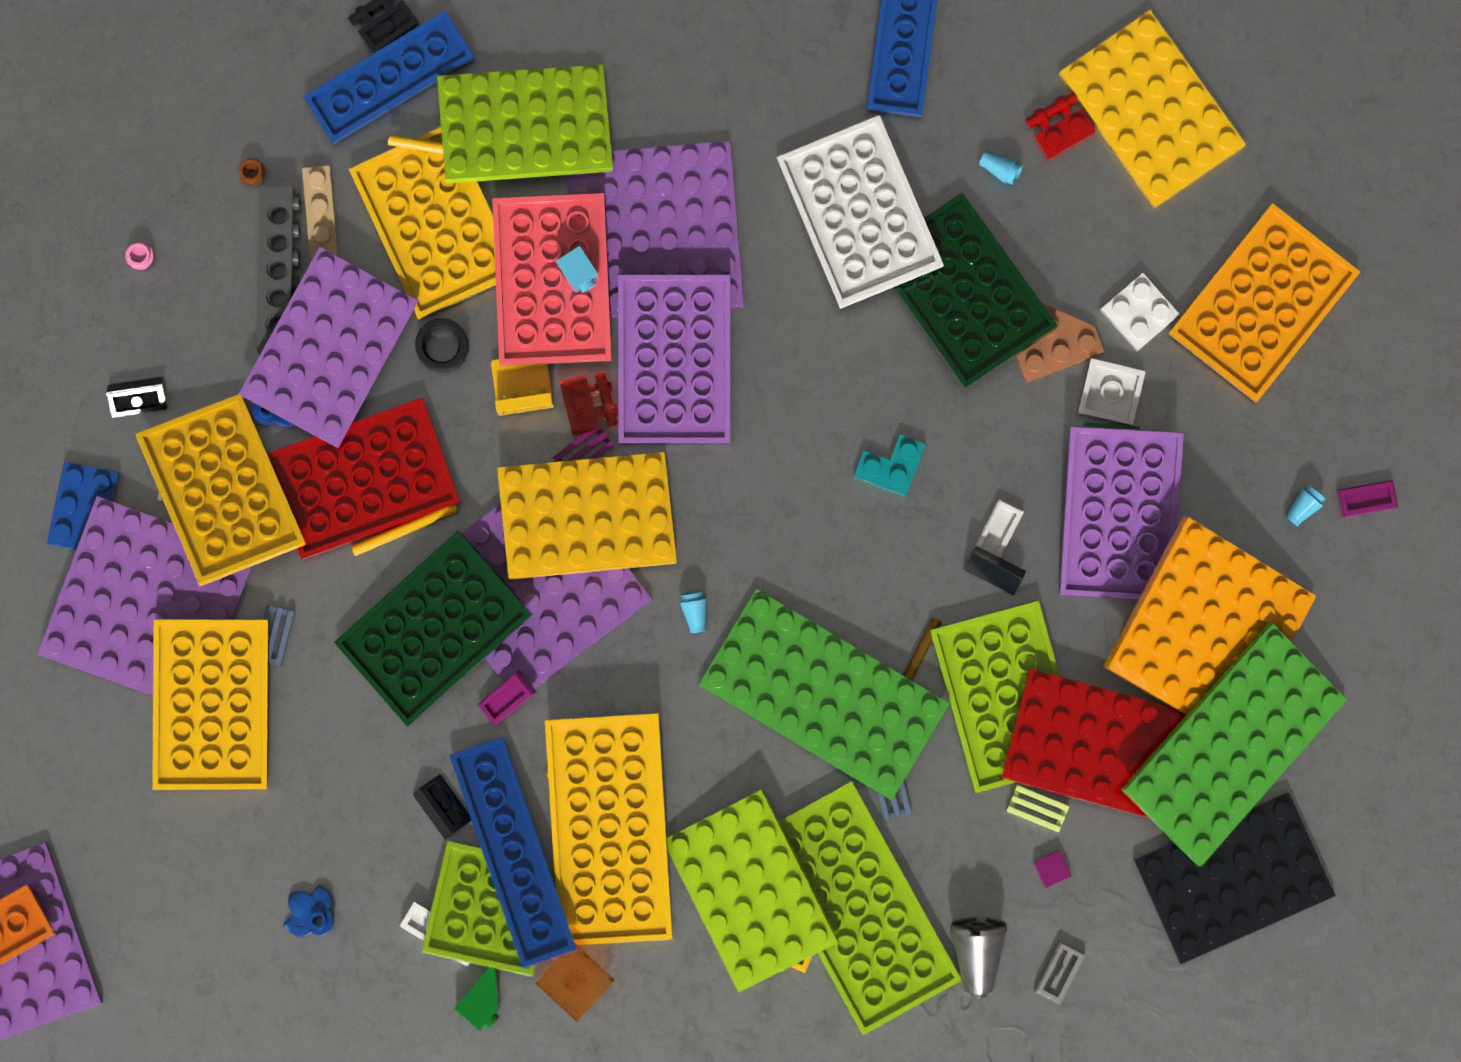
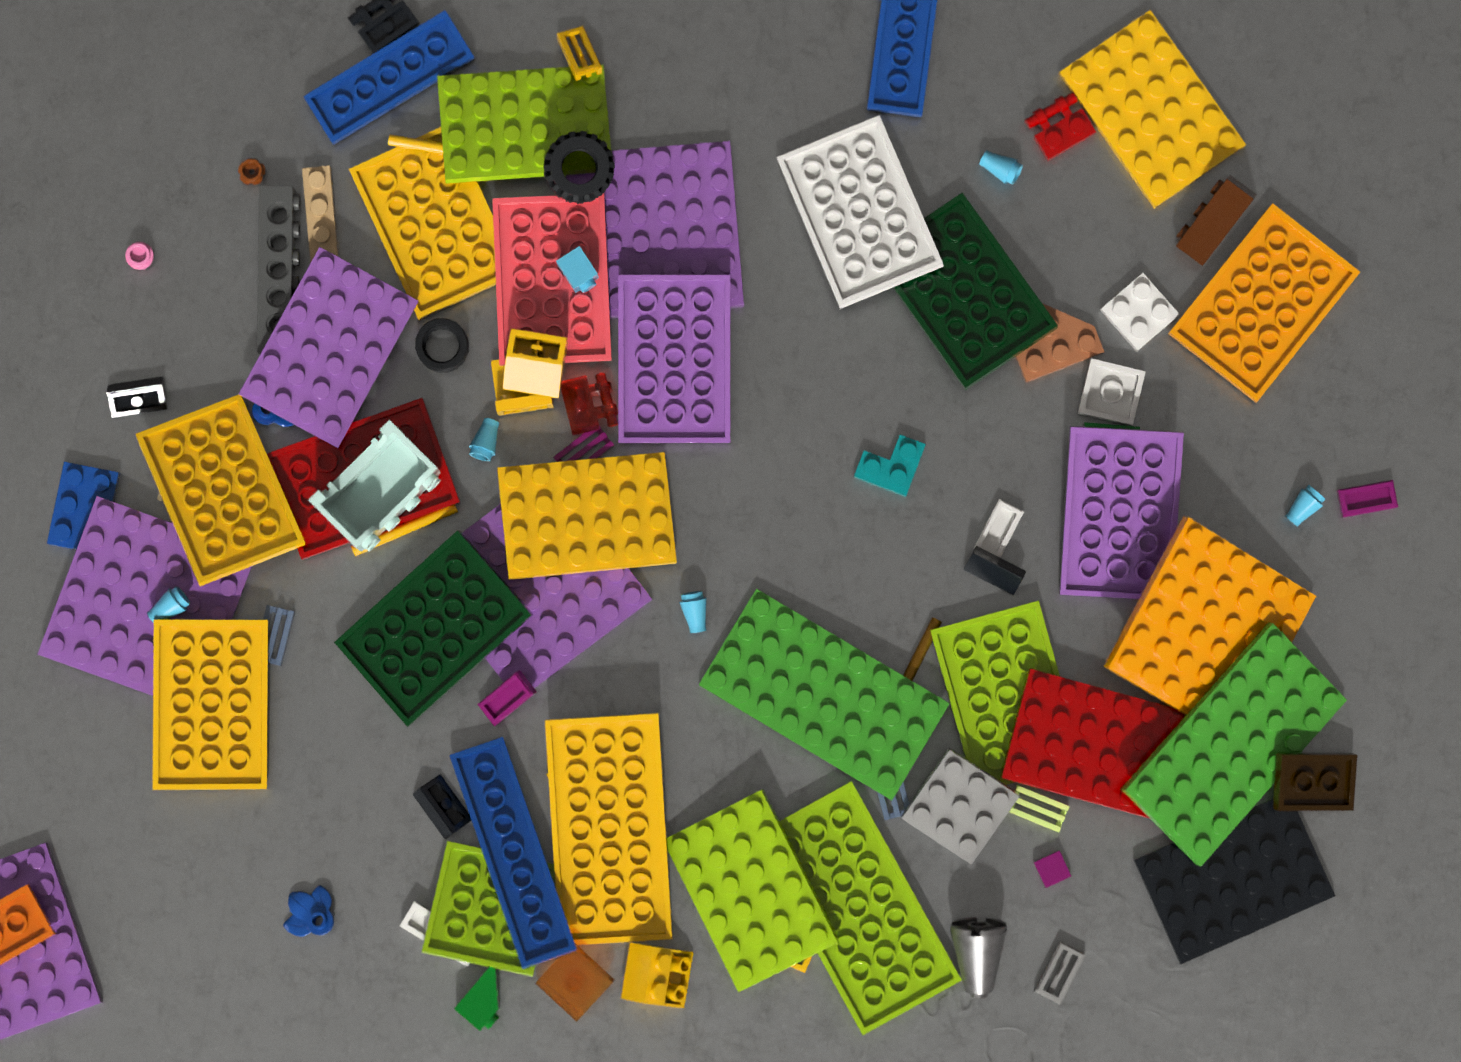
(169, 605): none -> medium azure cone
(377, 488): none -> light aqua windscreen
(484, 442): none -> medium azure cone
(535, 363): none -> yellow slope
(579, 142): none -> black tyre
(585, 70): none -> yellow tile
(657, 975): none -> yellow slope
(960, 806): none -> light grey plate
(1215, 219): none -> reddish brown wedge
(1315, 781): none -> dark brown plate

